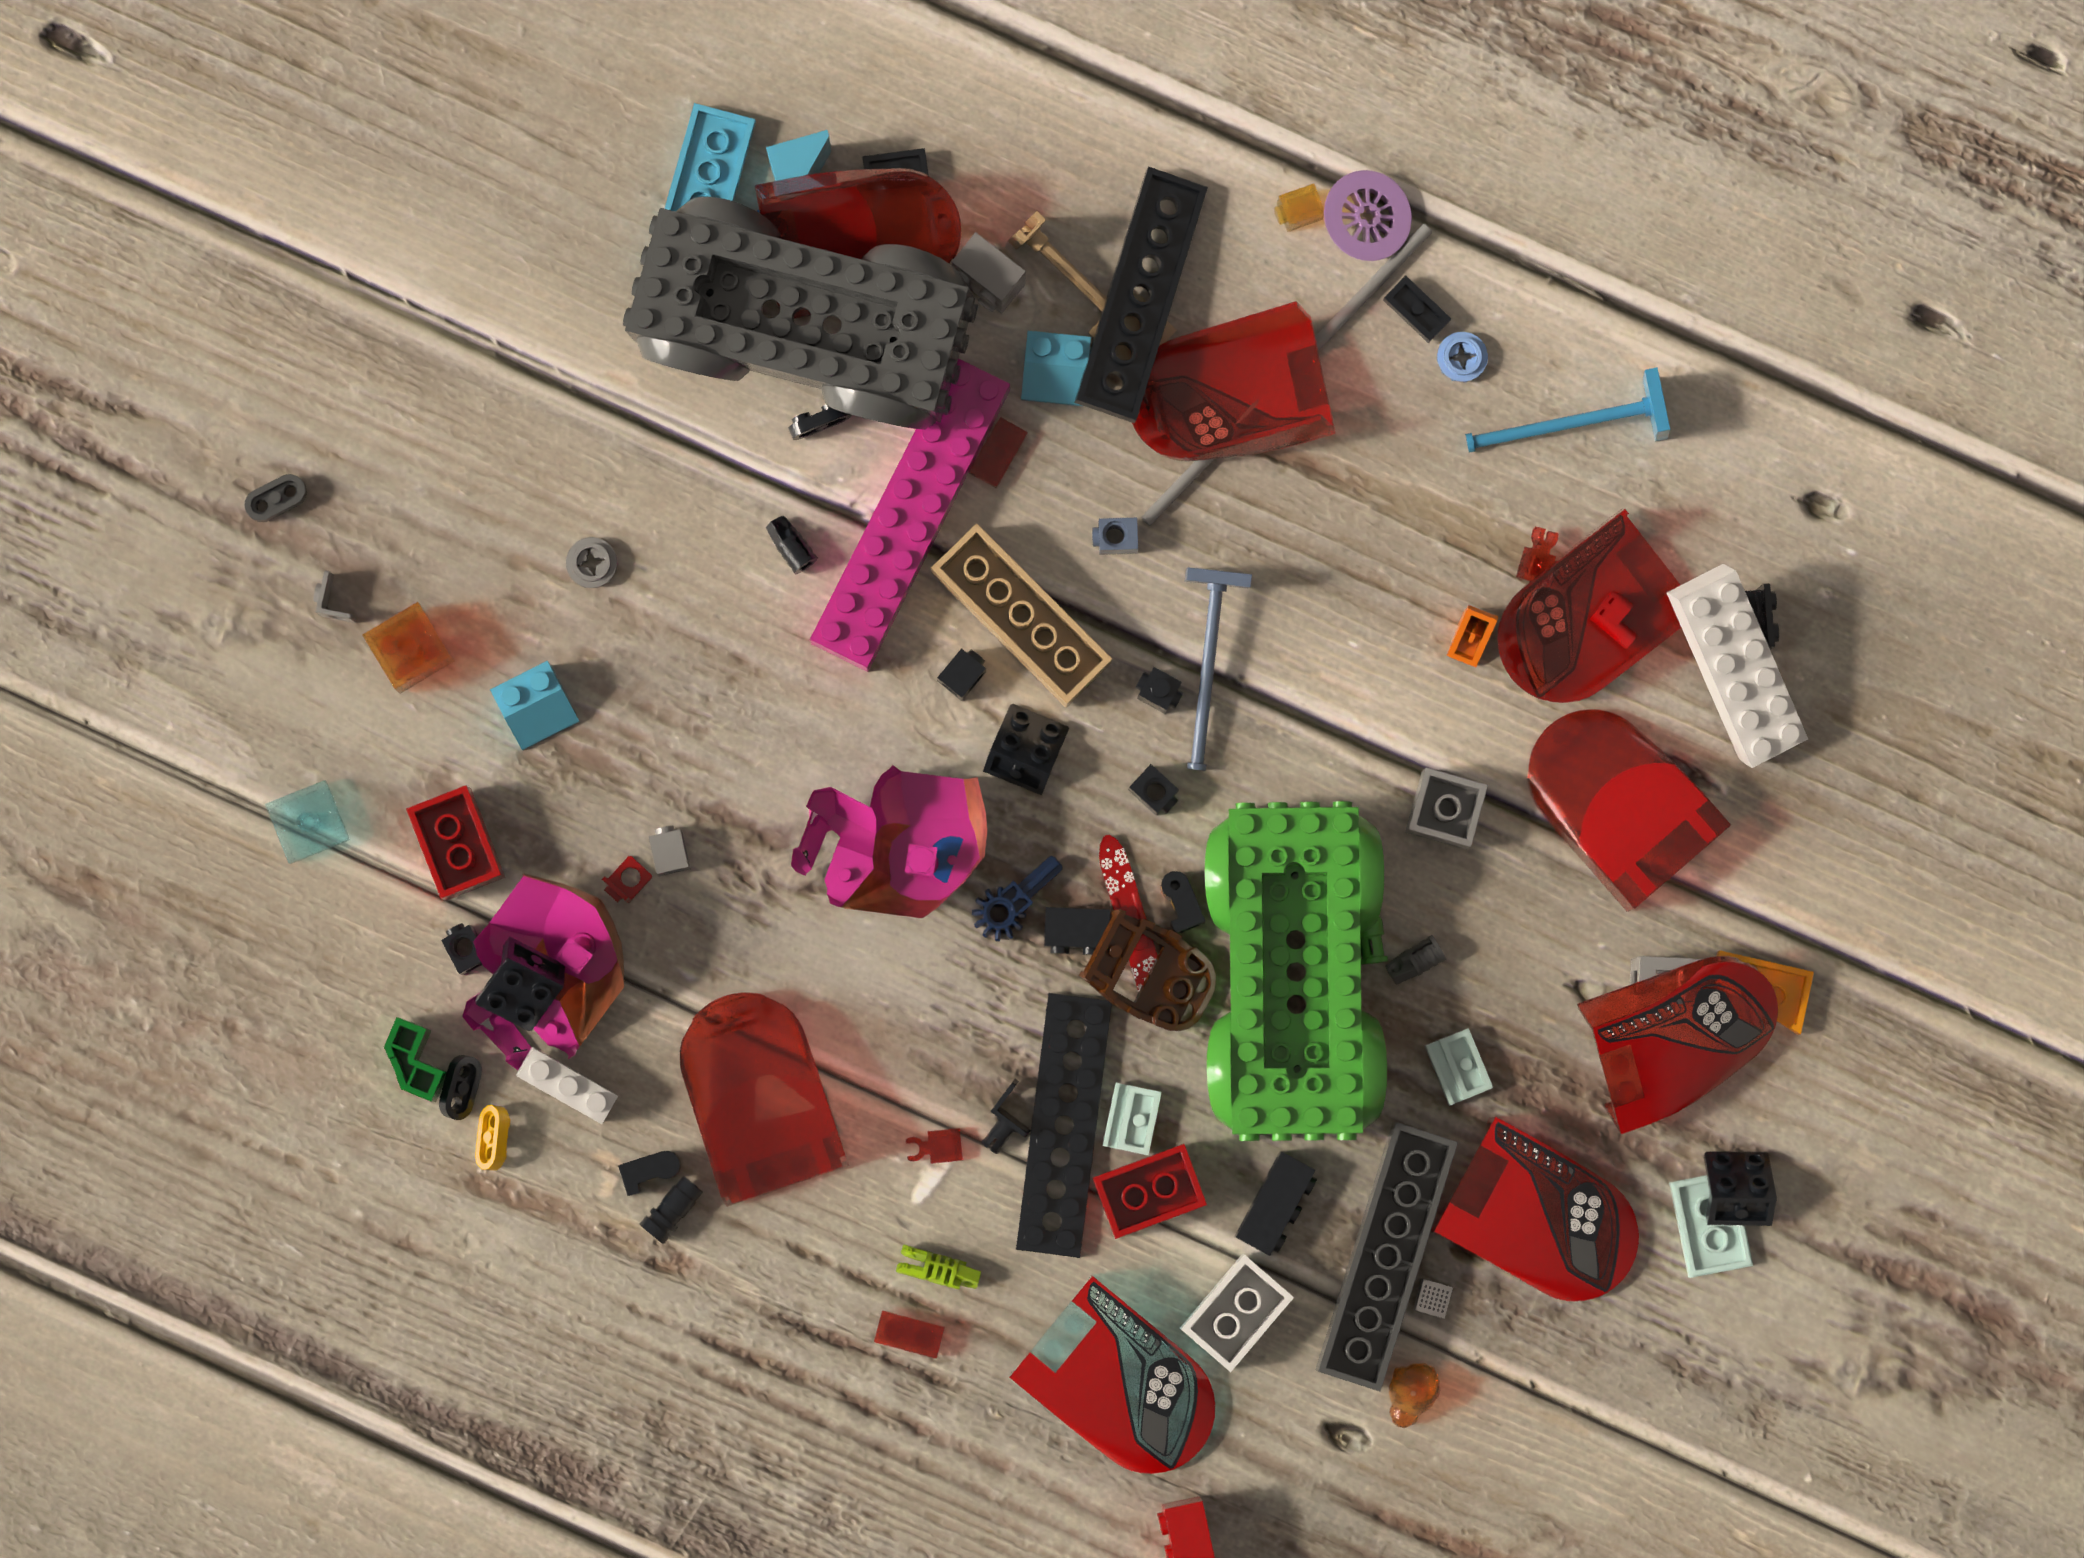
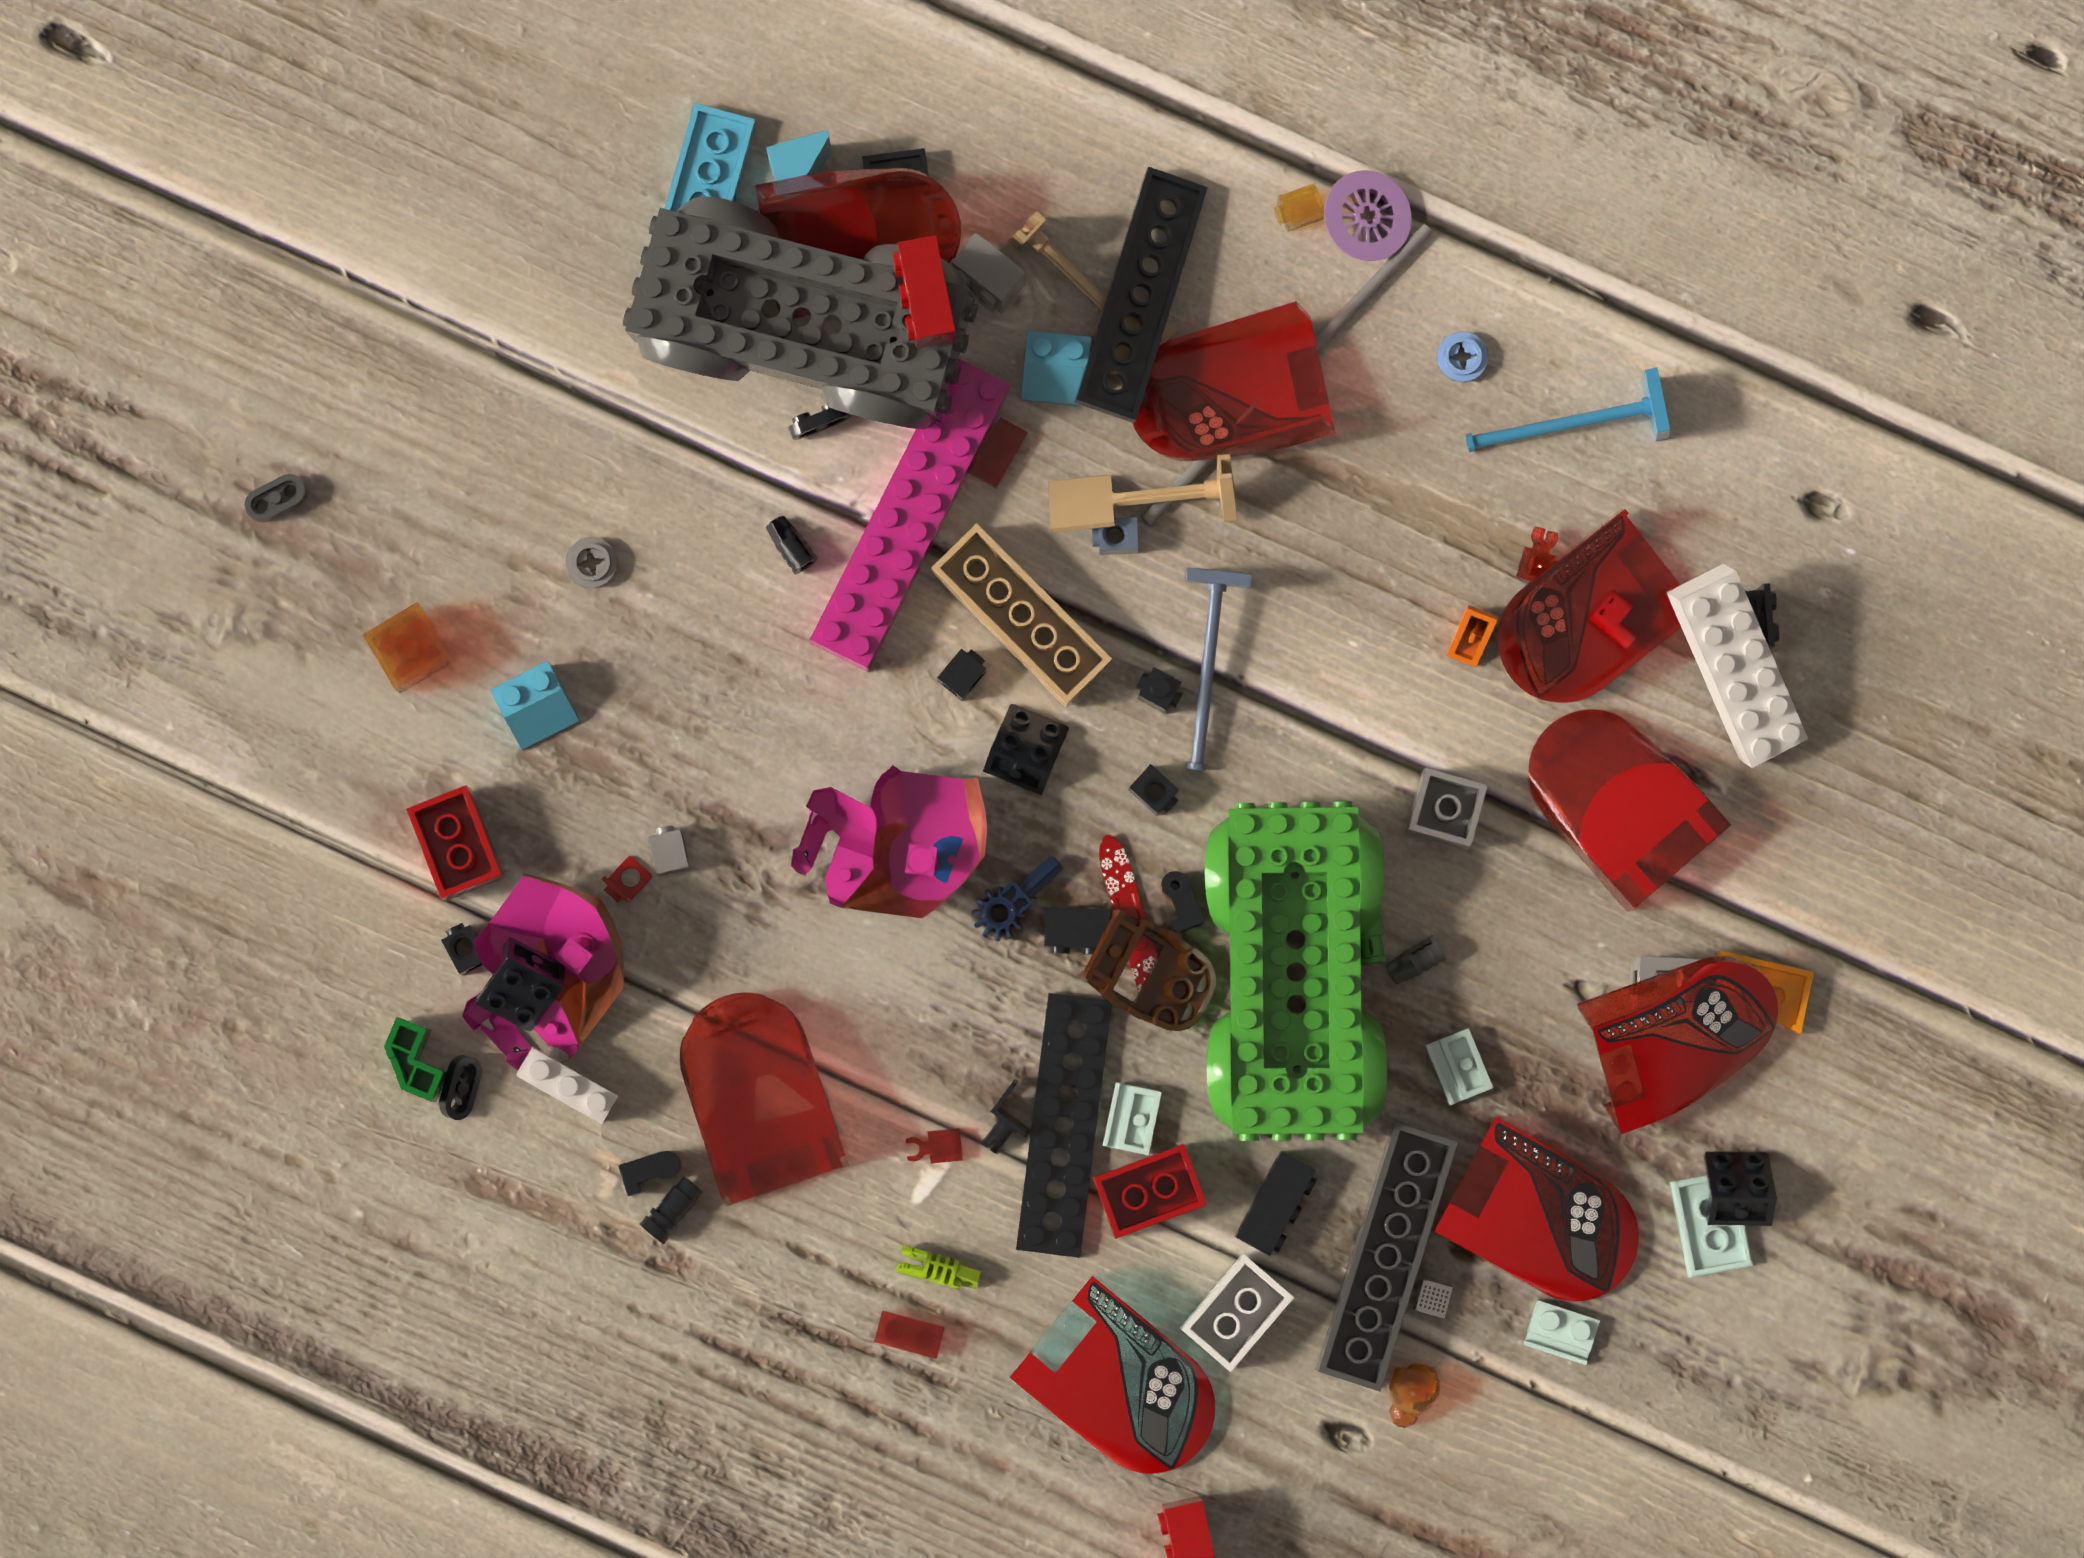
(307, 822): clear light blue plate -> none
(322, 595): light grey bracket -> none
(492, 1137): yellow plate -> none
(924, 292): none -> red brick
(1091, 500): none -> tan piece
(1417, 309): black plate -> none
(1561, 1332): none -> light aqua plate

